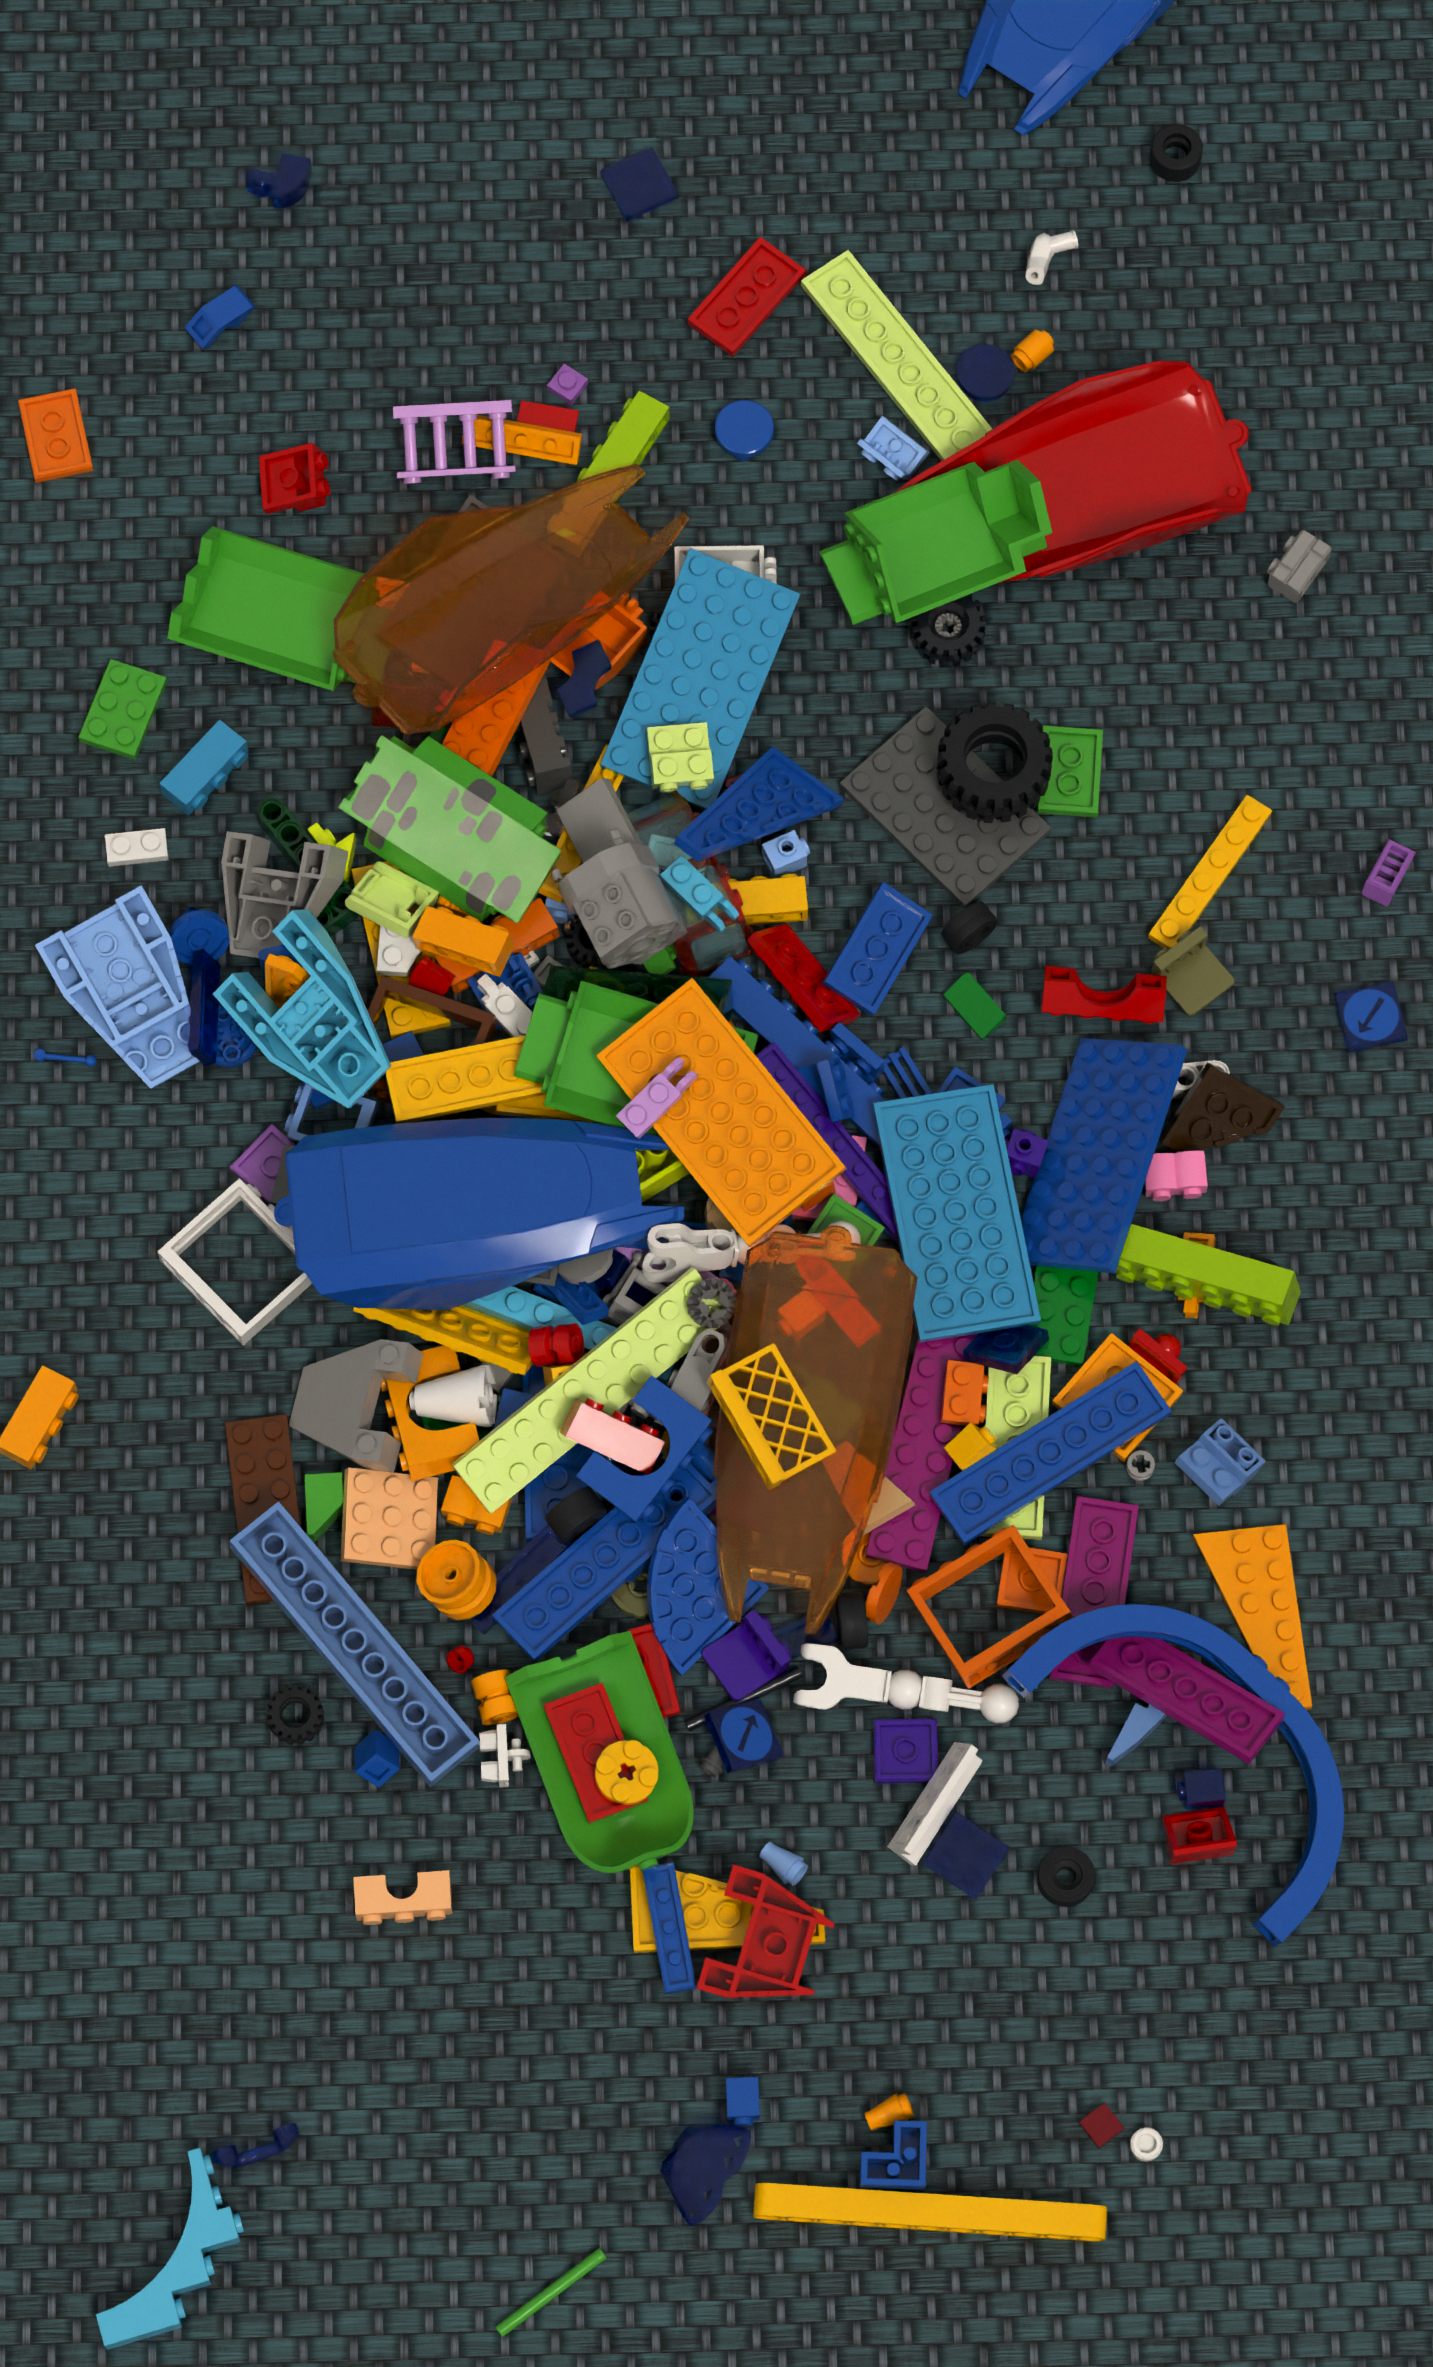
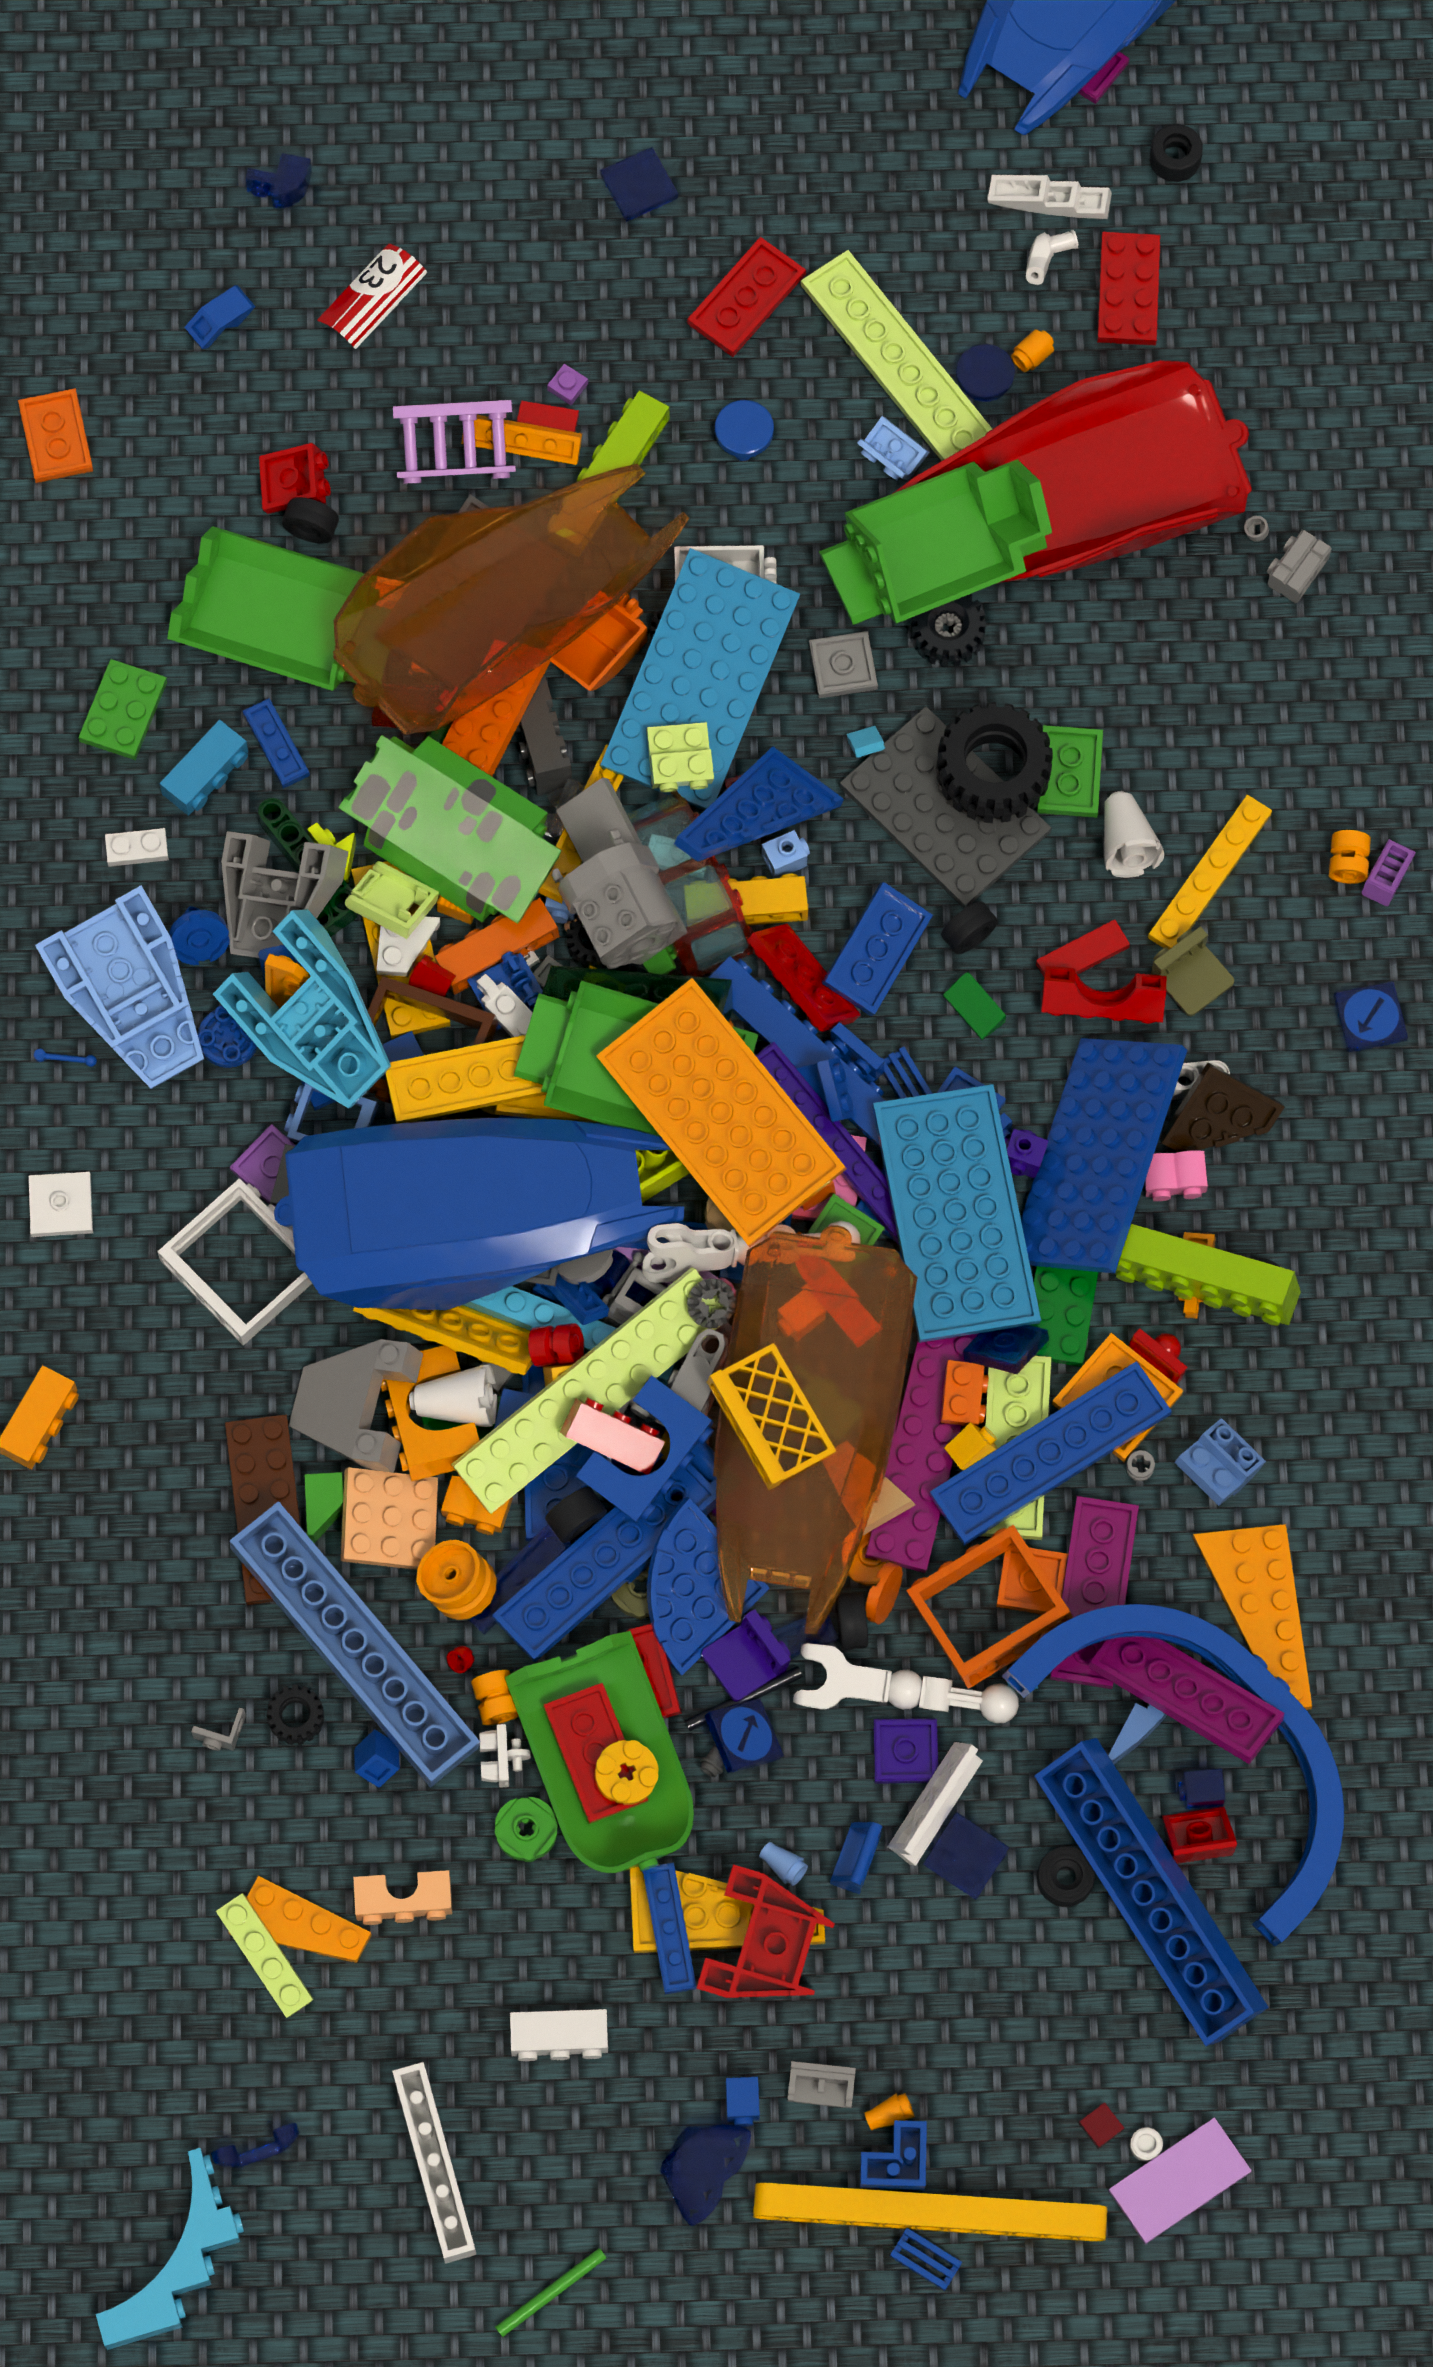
(60, 1204): none -> white plate
(204, 1008): clear blue plate -> none
(215, 1740): none -> light grey bracket
(265, 1955): none -> yellowish green plate
(276, 743): none -> blue tile
(305, 1925): none -> light orange wing
(310, 520): none -> black tyre
(373, 294): none -> sticker
(434, 2162): none -> white brick
(463, 940): light orange brick -> none
(526, 1847): none -> bright green plate
(559, 2034): none -> white brick
(589, 667): clear blue tile -> none
(655, 1099): lavender hinge -> none
(697, 892): medium azure hinge -> none
(821, 2084): none -> light grey hinge
(843, 664): none -> light grey tile
(856, 1856): none -> blue tile
(865, 741): none -> medium azure tile
(902, 2244): none -> blue tile
(1049, 197): none -> white slope
(1087, 949): none -> red tile
(1104, 78): none -> magenta tile
(1128, 288): none -> red plate
(1128, 837): none -> white cone
(1151, 1891): none -> blue brick
(1179, 2180): none -> lavender tile
(1250, 530): none -> light grey hinge
(1349, 858): none -> light orange wheel

